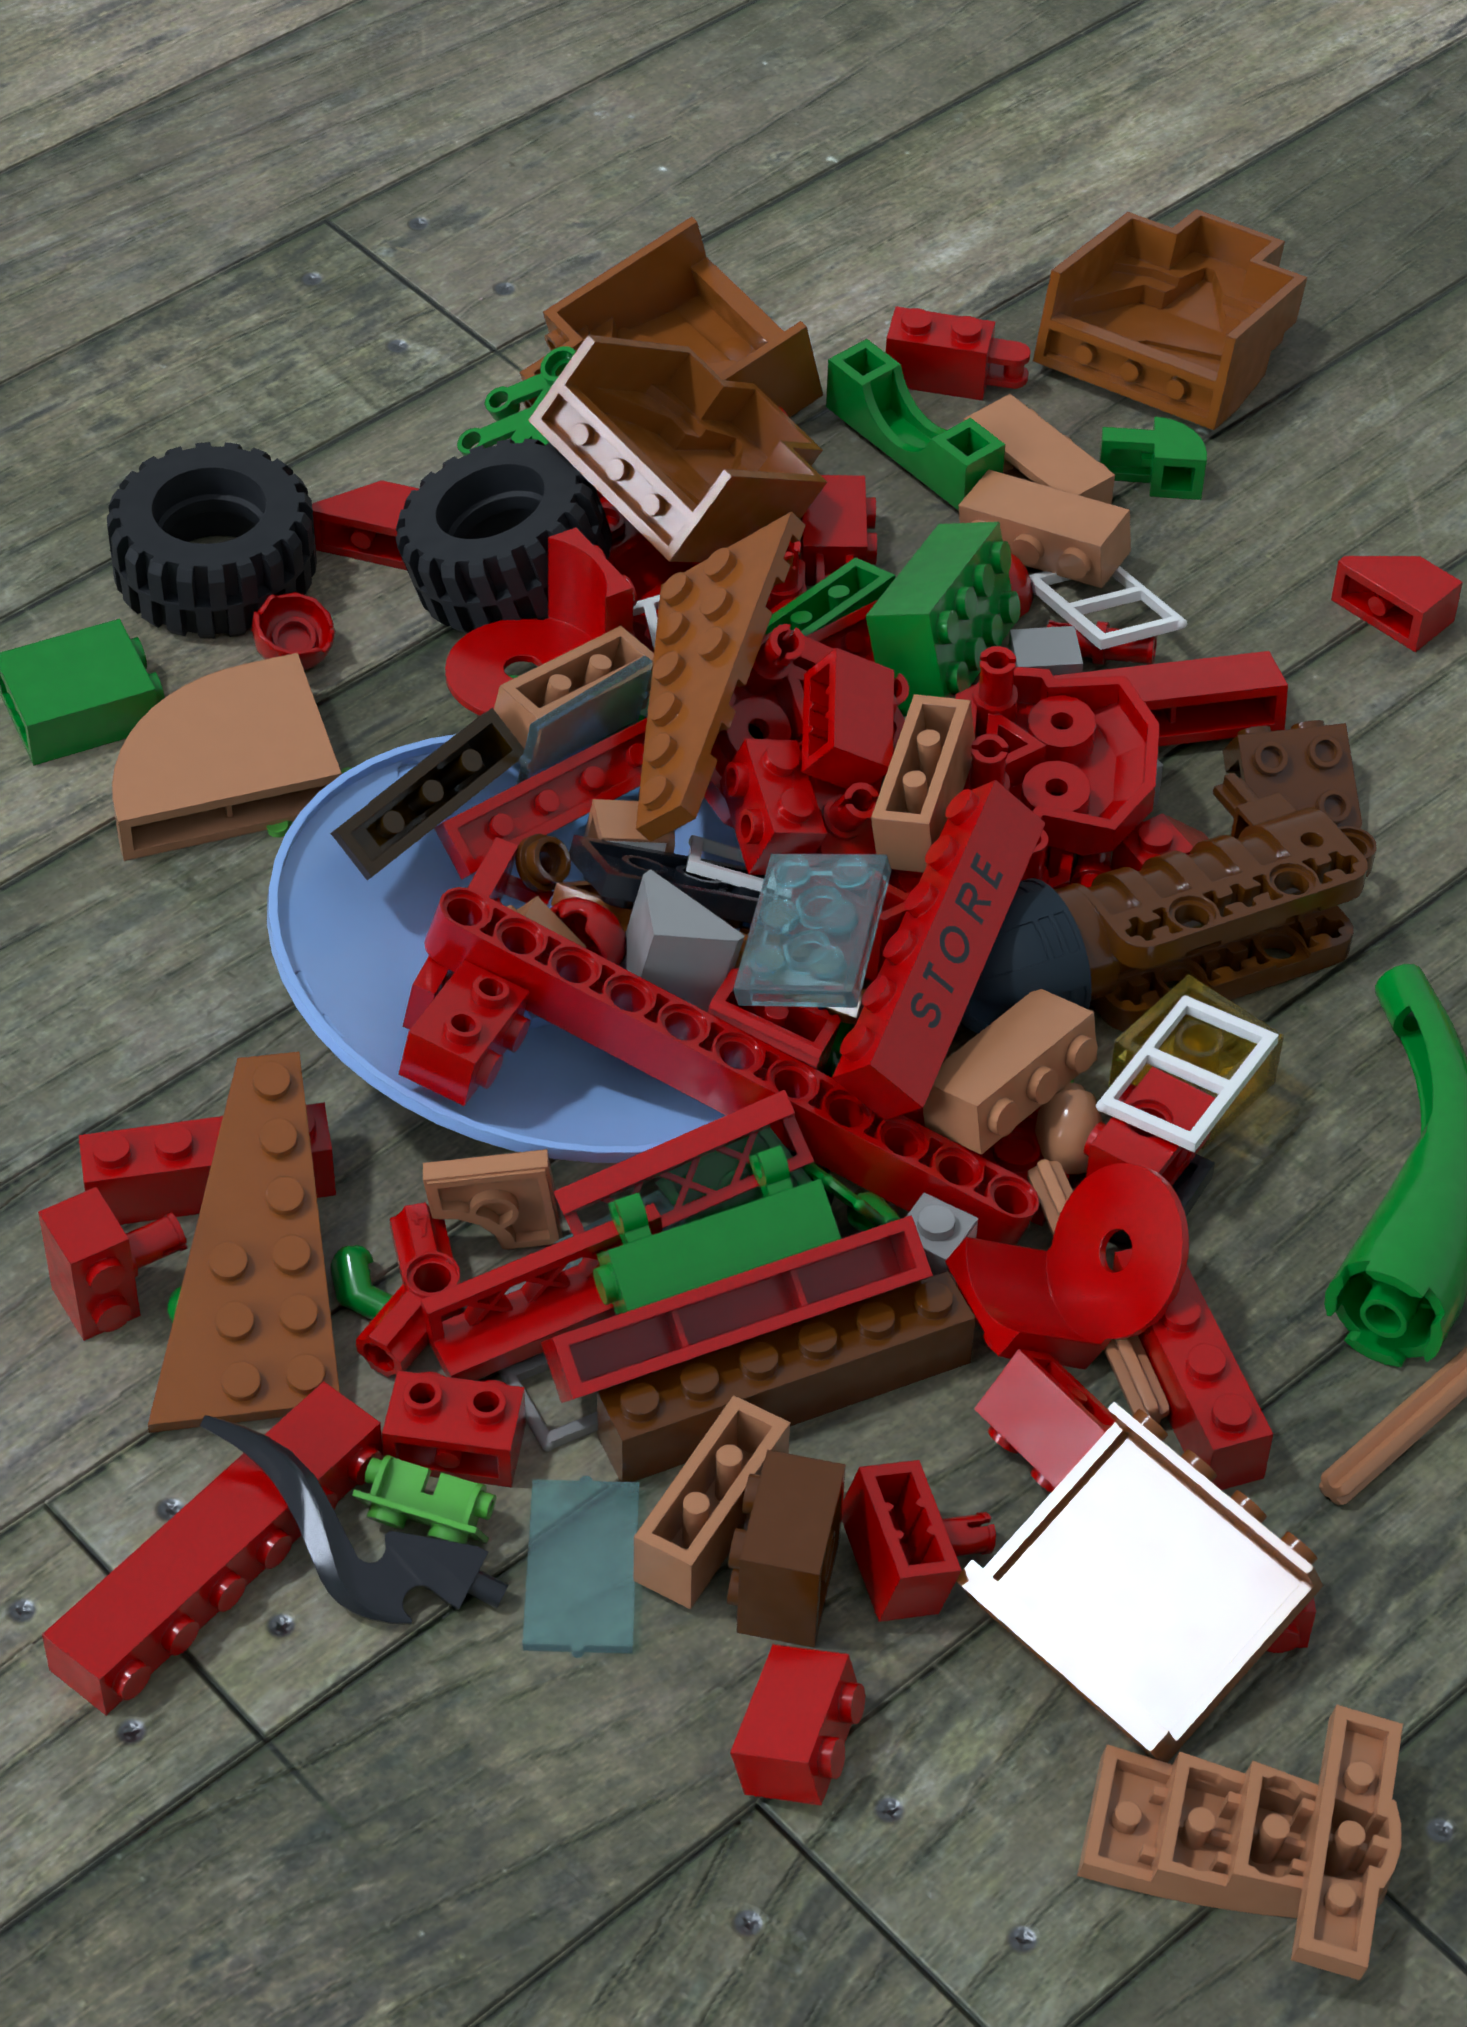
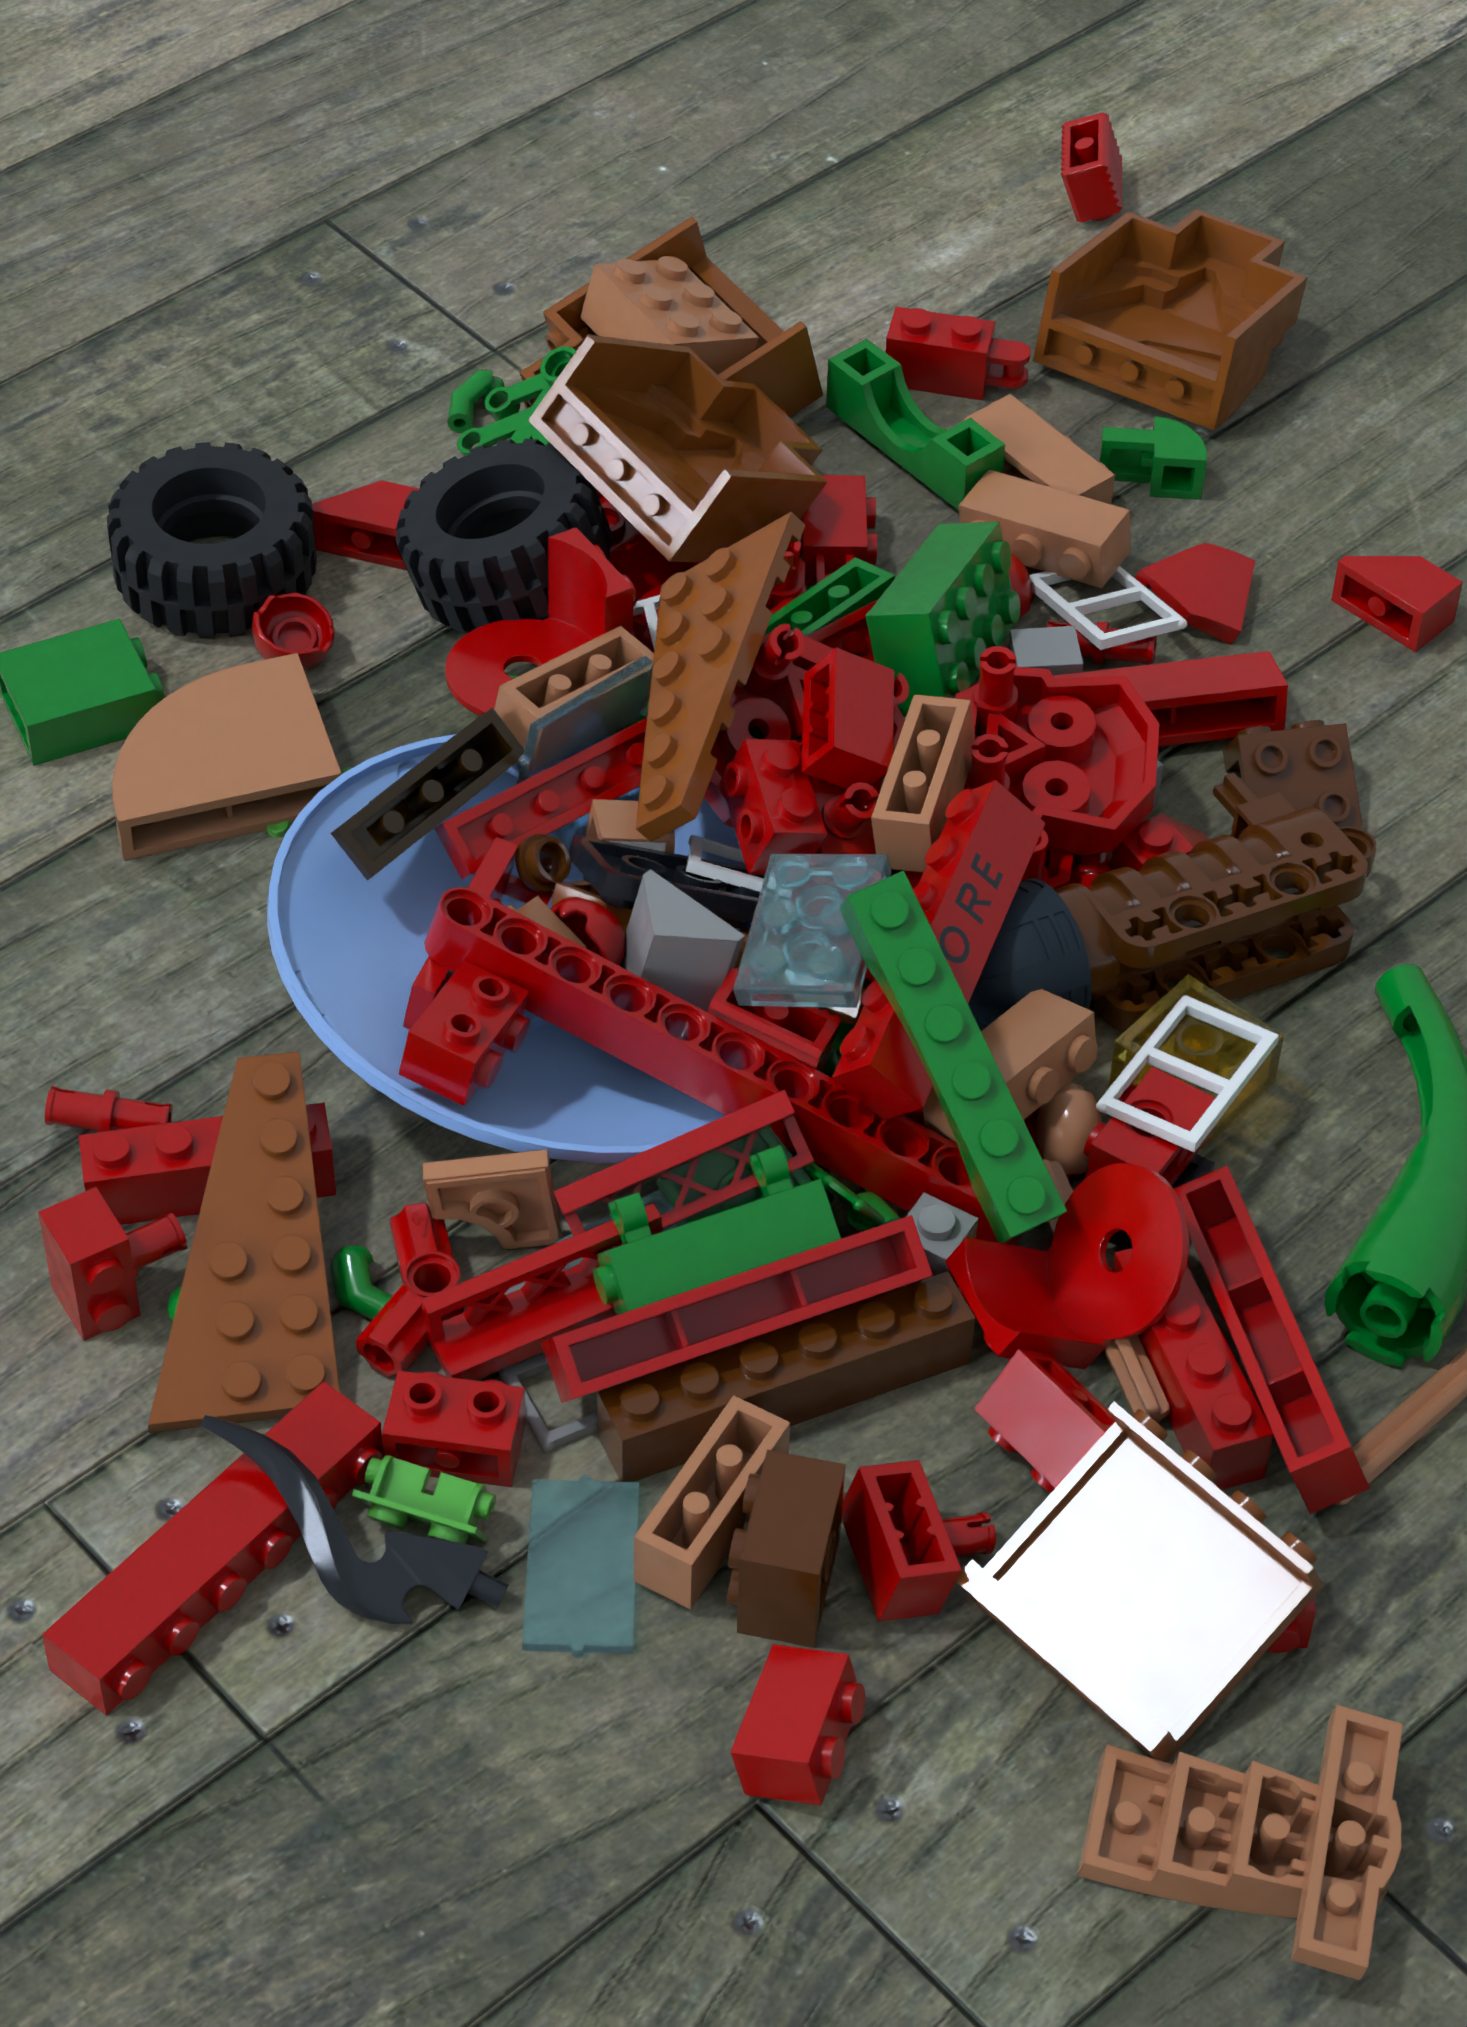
(103, 1111): none -> red pin
(466, 397): none -> green arm
(666, 306): none -> nougat brick
(977, 1103): none -> green arch
(1091, 167): none -> red brick
(1204, 587): none -> red slope
(1270, 1342): none -> red brick

